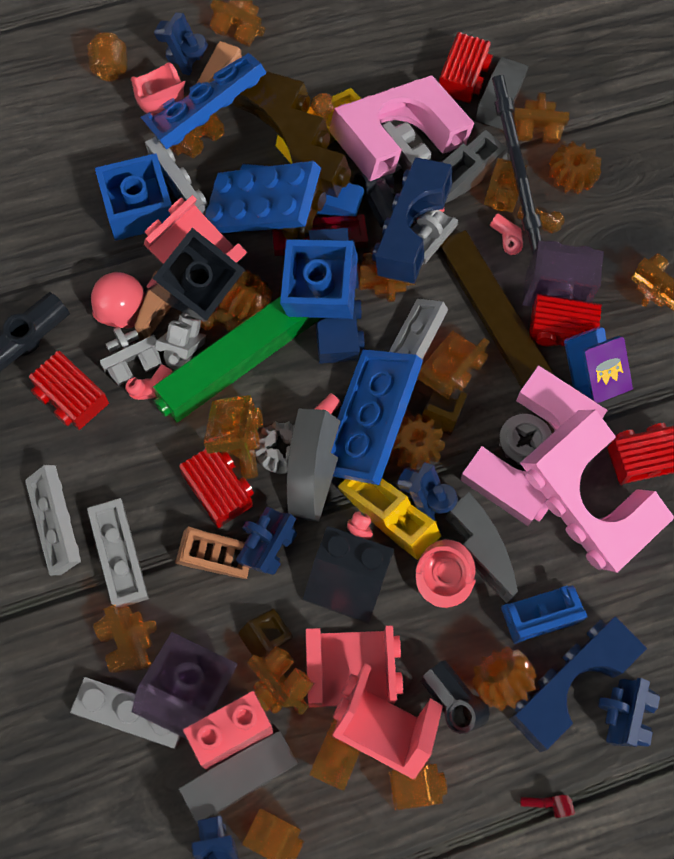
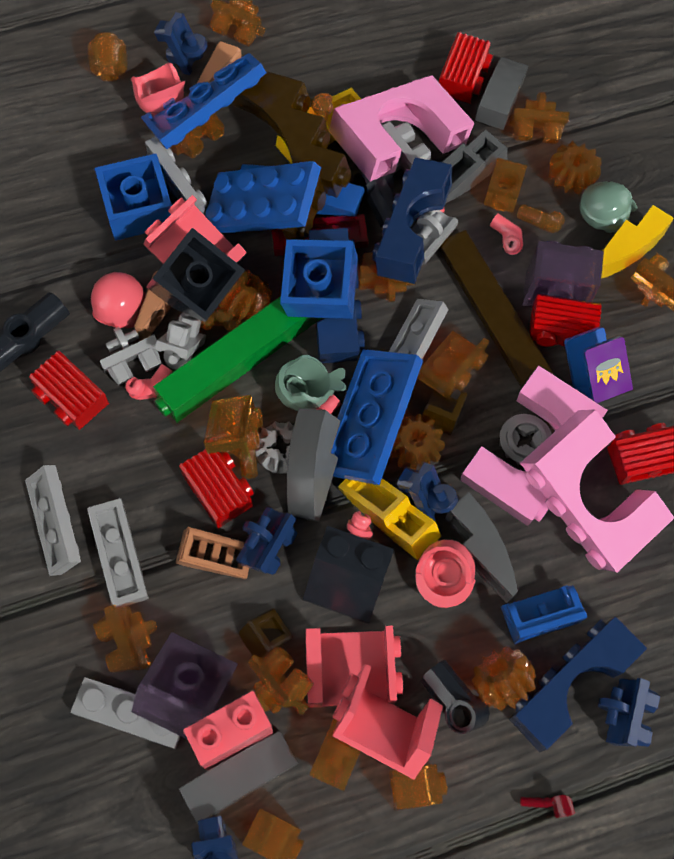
(307, 383): none -> sand green hat
(504, 108): black bar -> none
(607, 205): none -> sand green hat
(634, 241): none -> yellow slope

